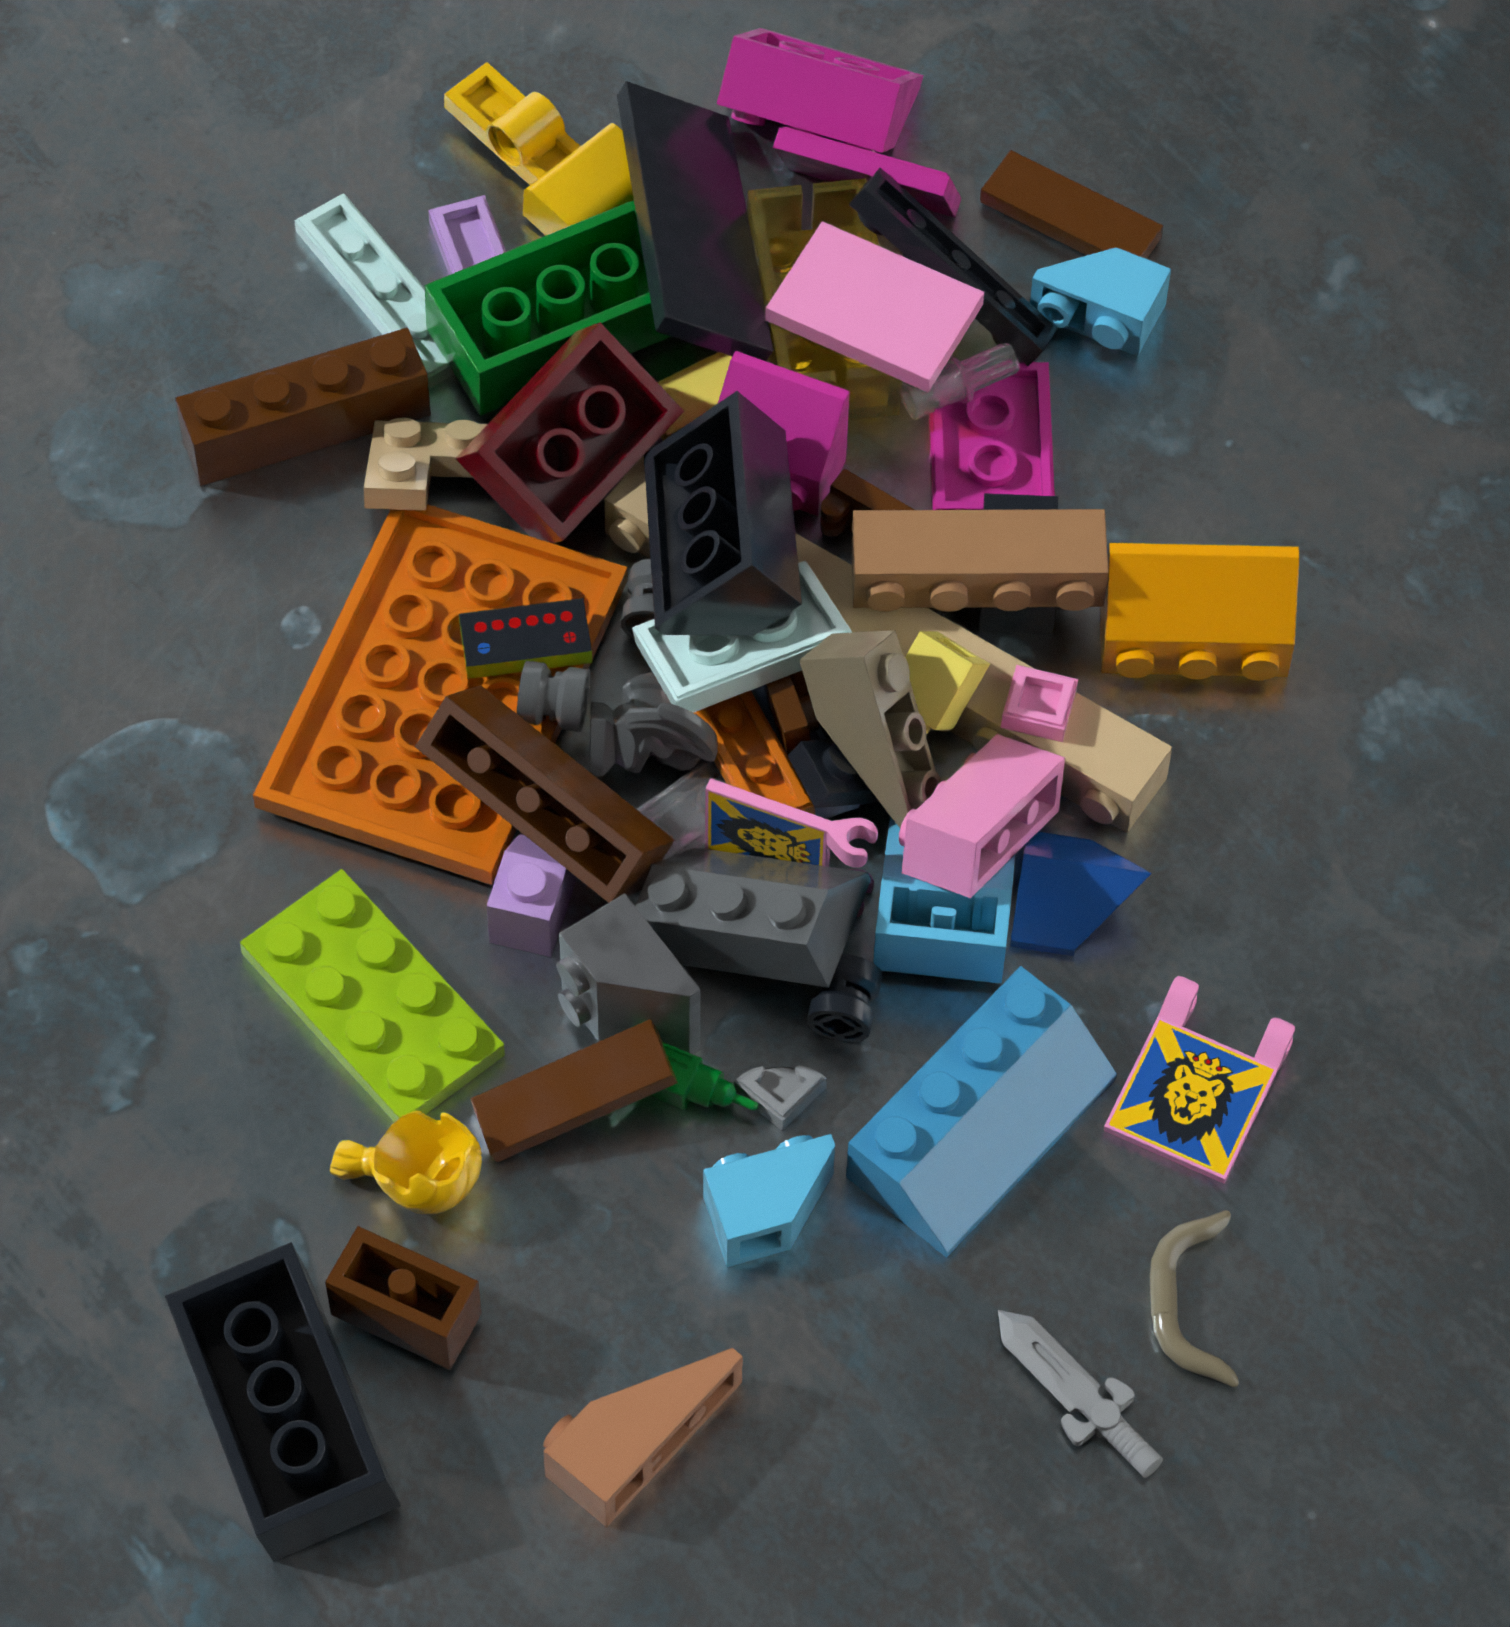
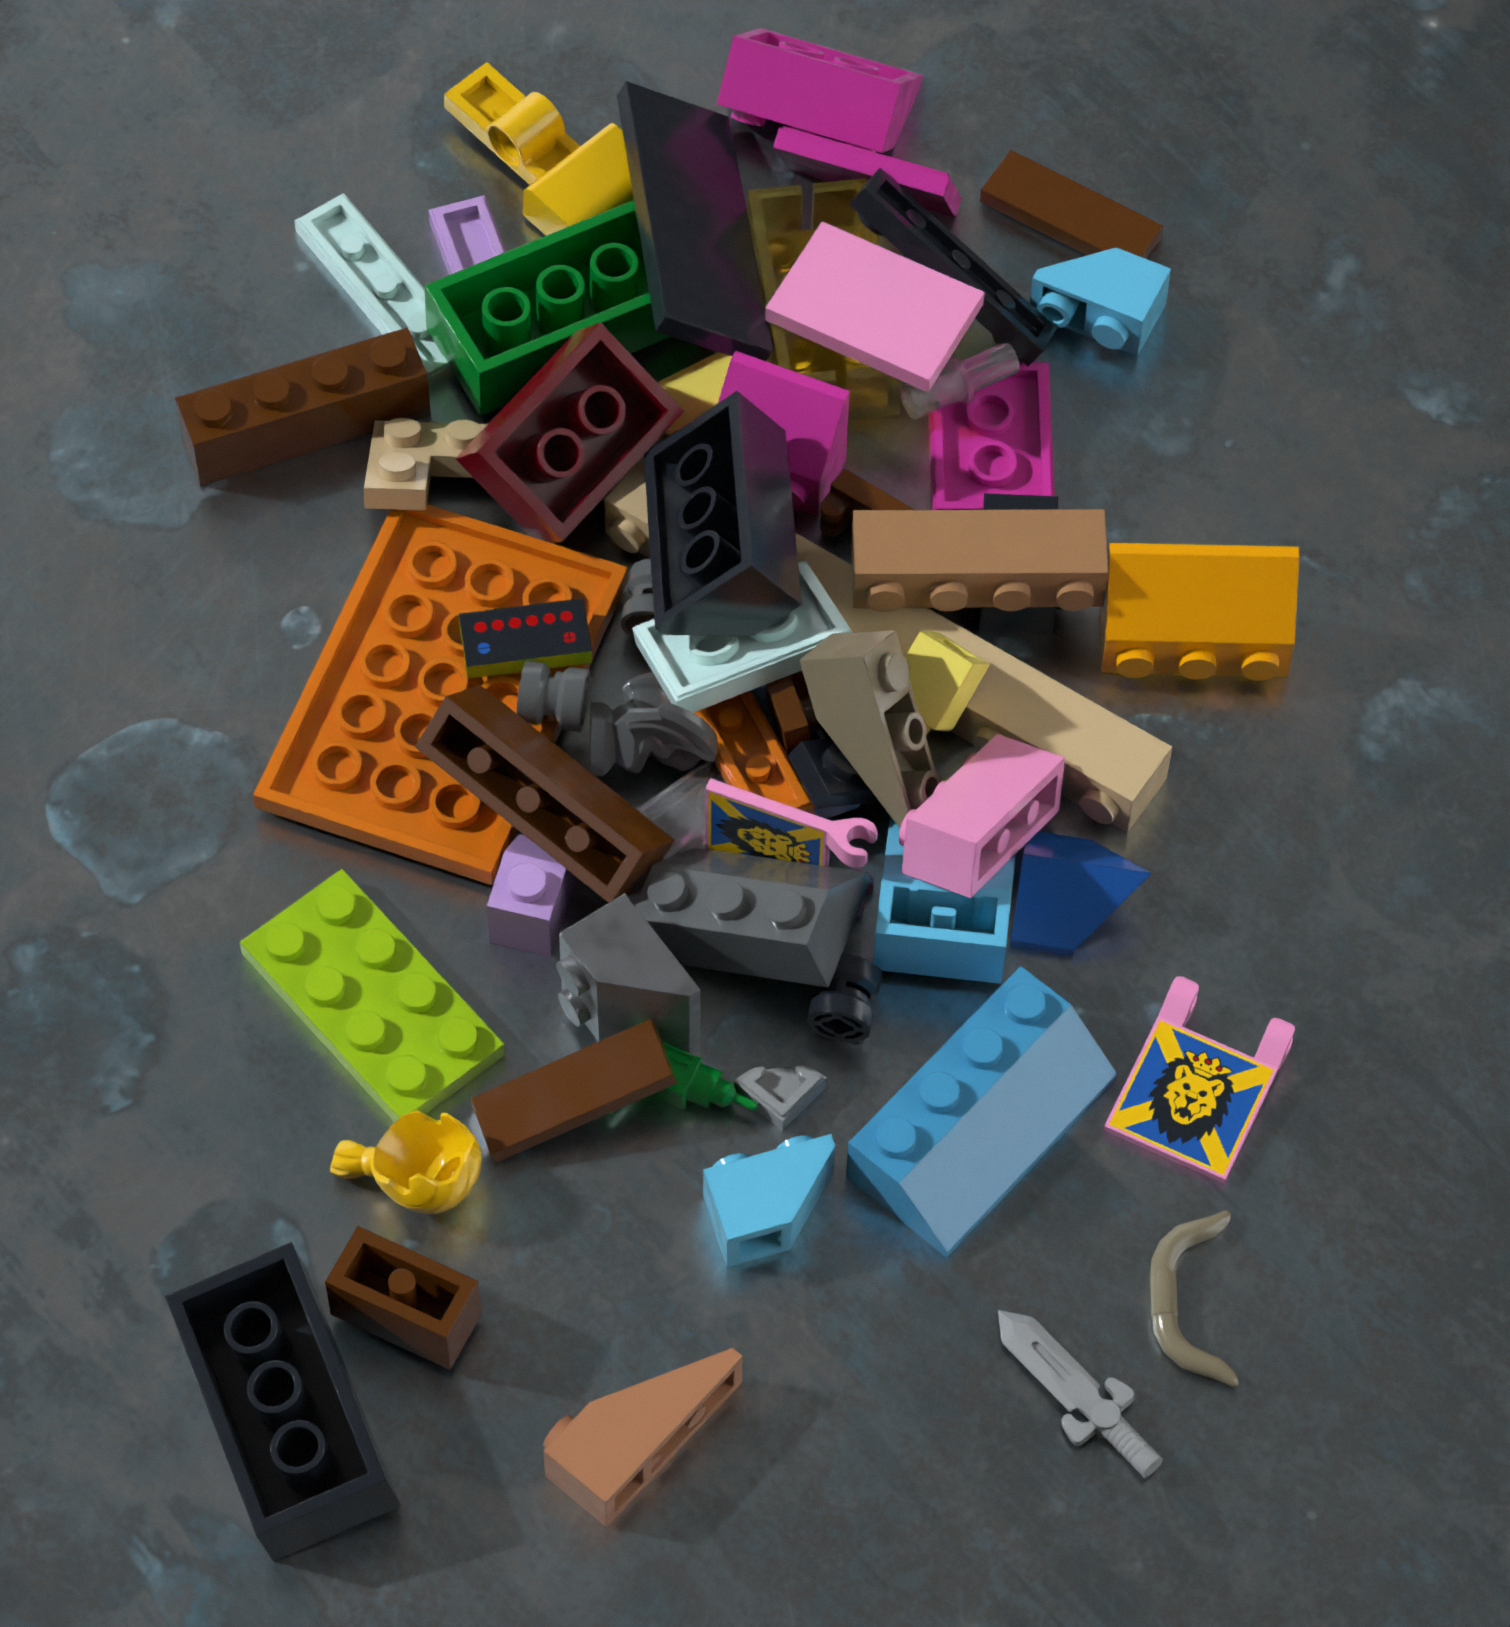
(1039, 703): bright pink tile -> none

